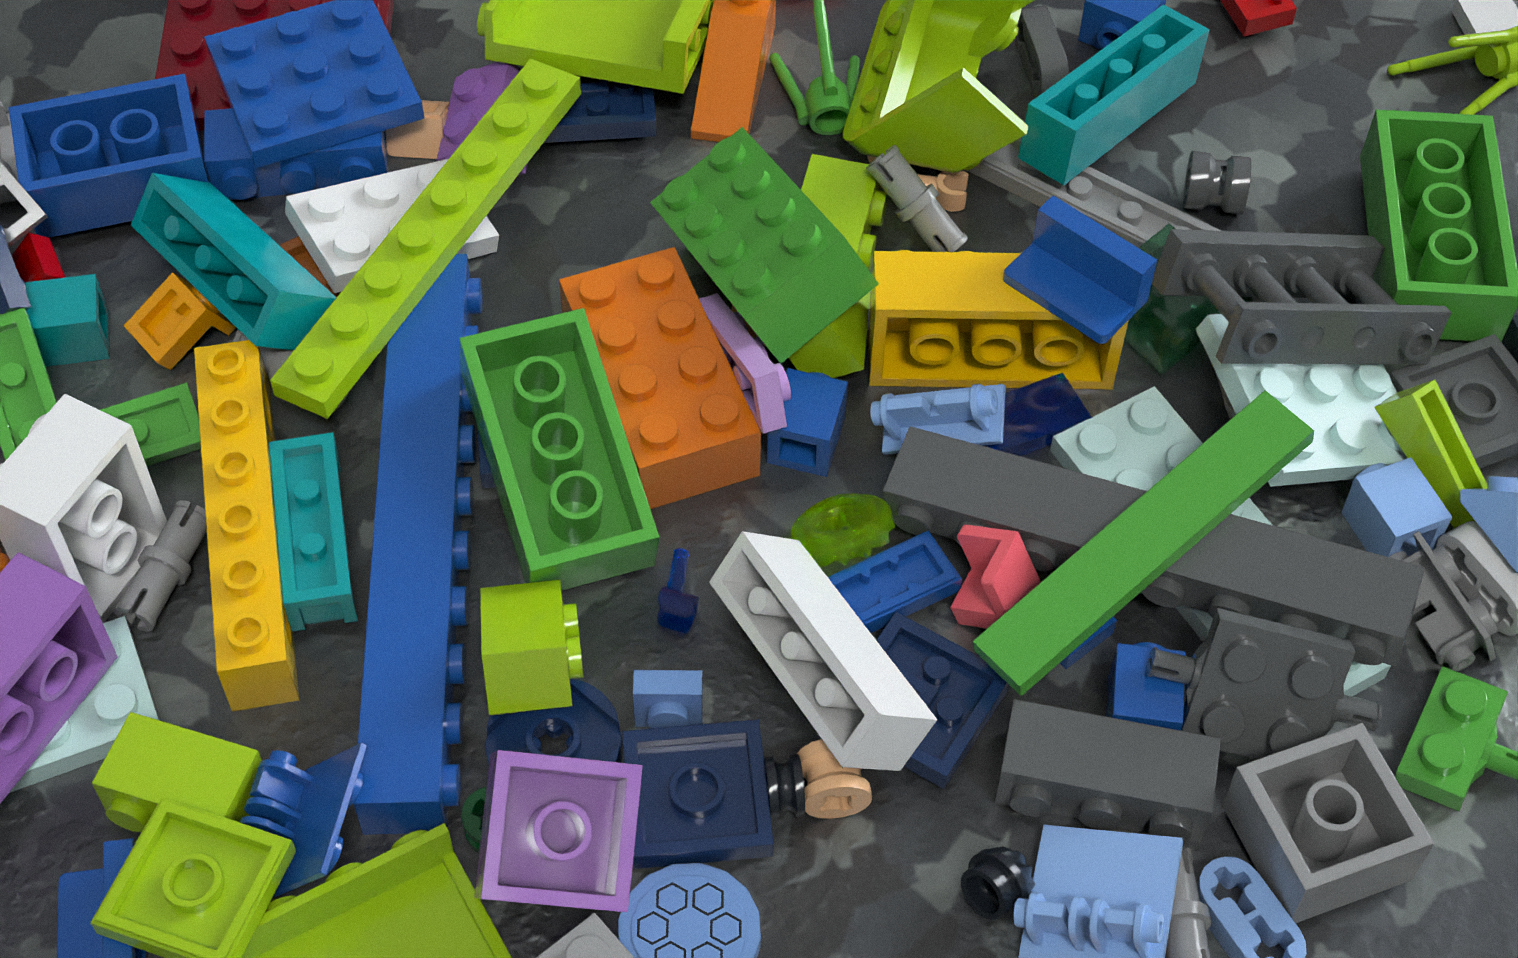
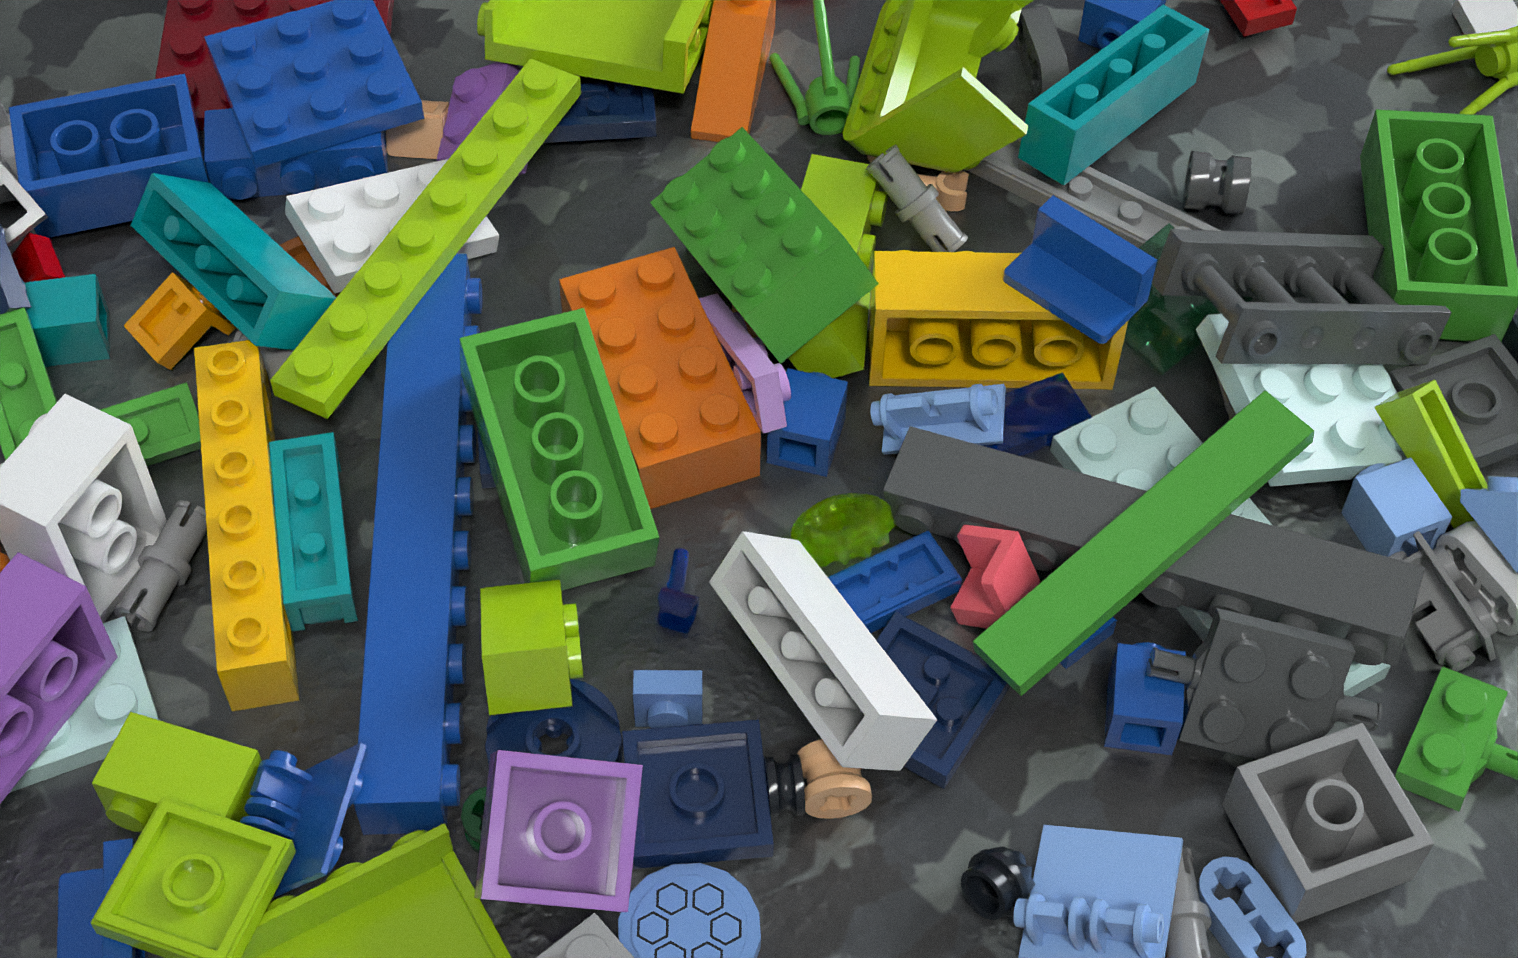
(1108, 772): dark grey brick -> none

